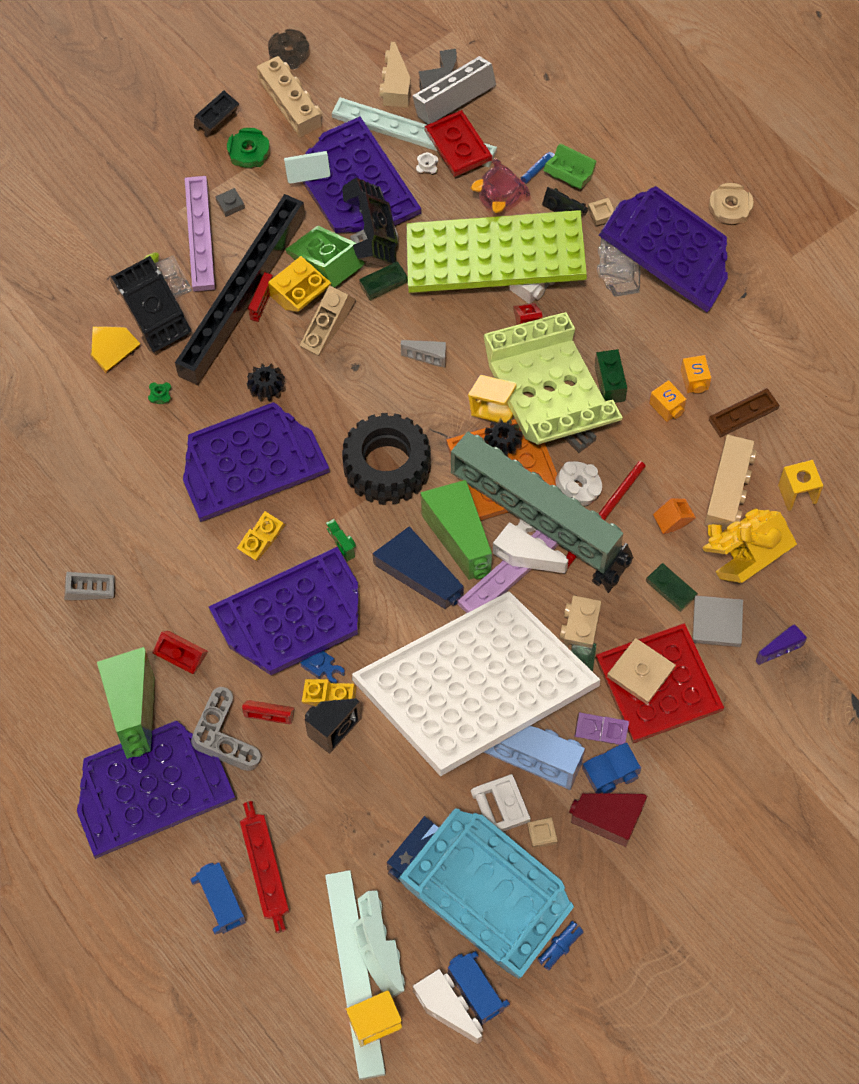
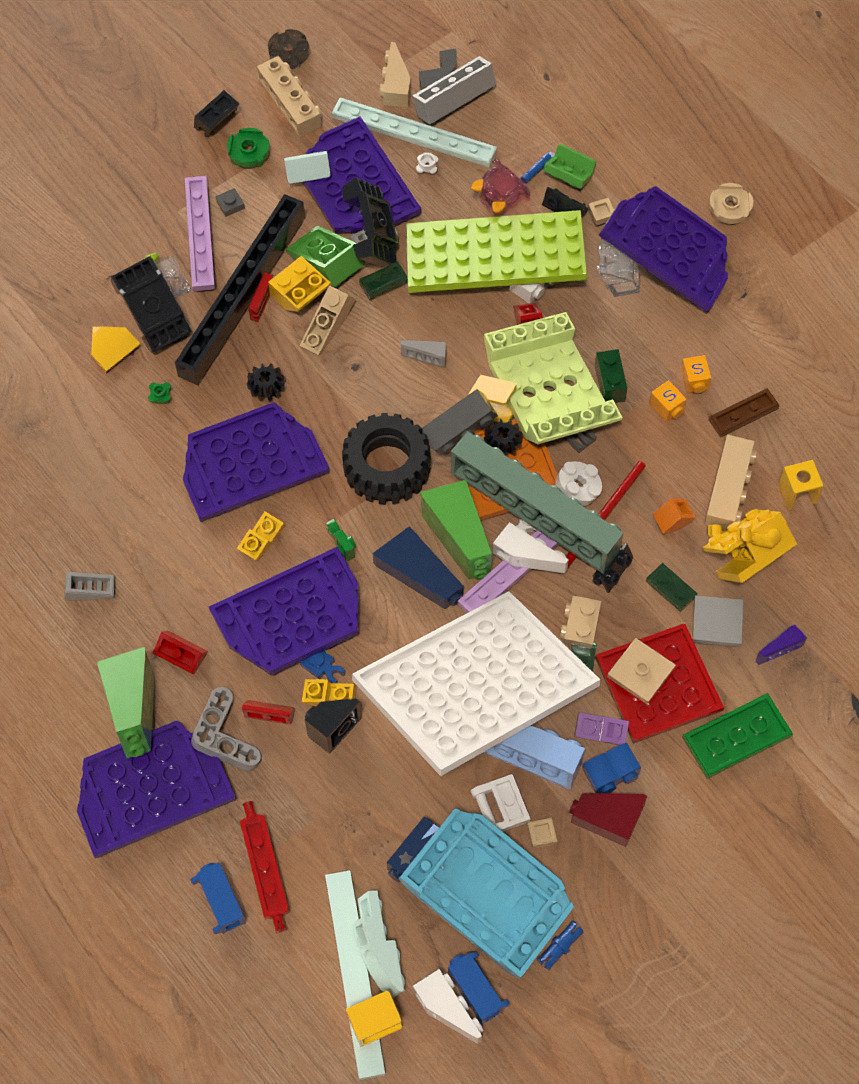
(458, 143): red tile -> none
(466, 415): none -> dark grey brick
(737, 735): none -> green tile

